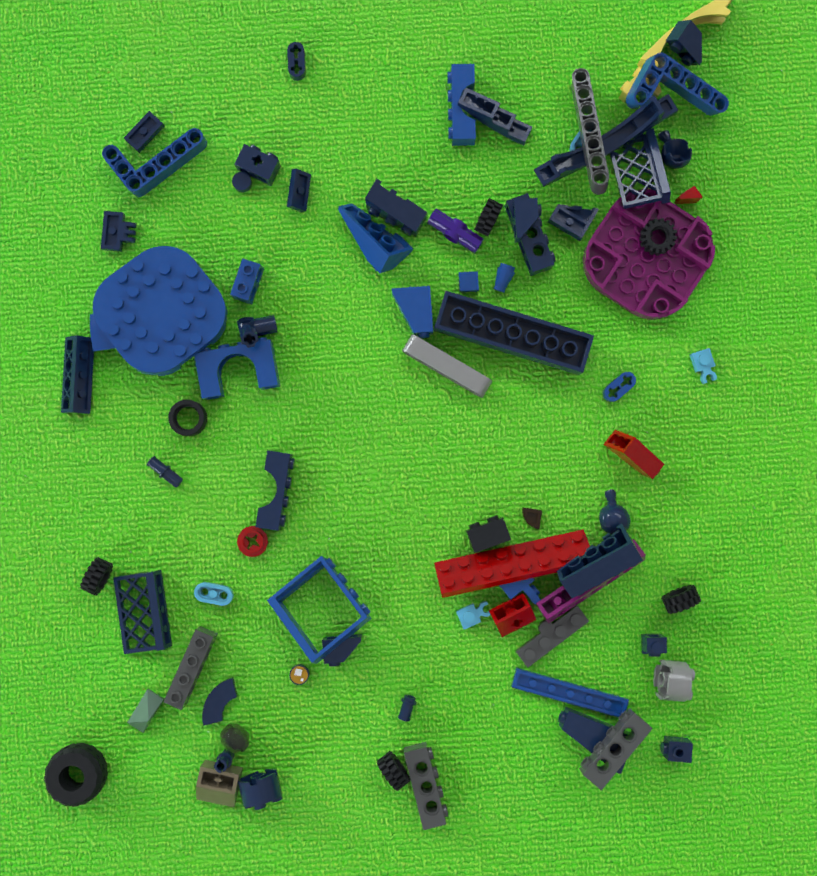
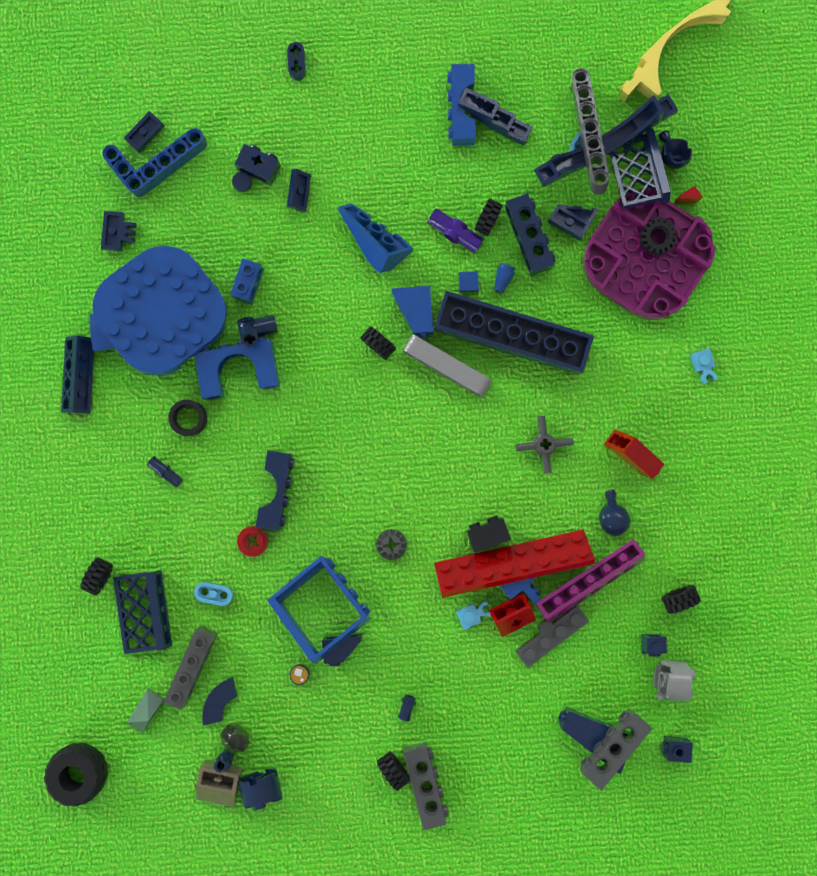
(378, 343): none -> black tyre
(384, 538): none -> dark grey gear
(394, 209): dark blue wedge -> none
(525, 215): dark blue slope -> none
(532, 517): dark brown tile -> none
(535, 445): none -> dark grey bar
(569, 692): blue tile -> none
(600, 563): dark blue wedge -> none
(622, 389): blue beam -> none
(677, 84): blue beam -> none
(686, 42): dark blue slope -> none

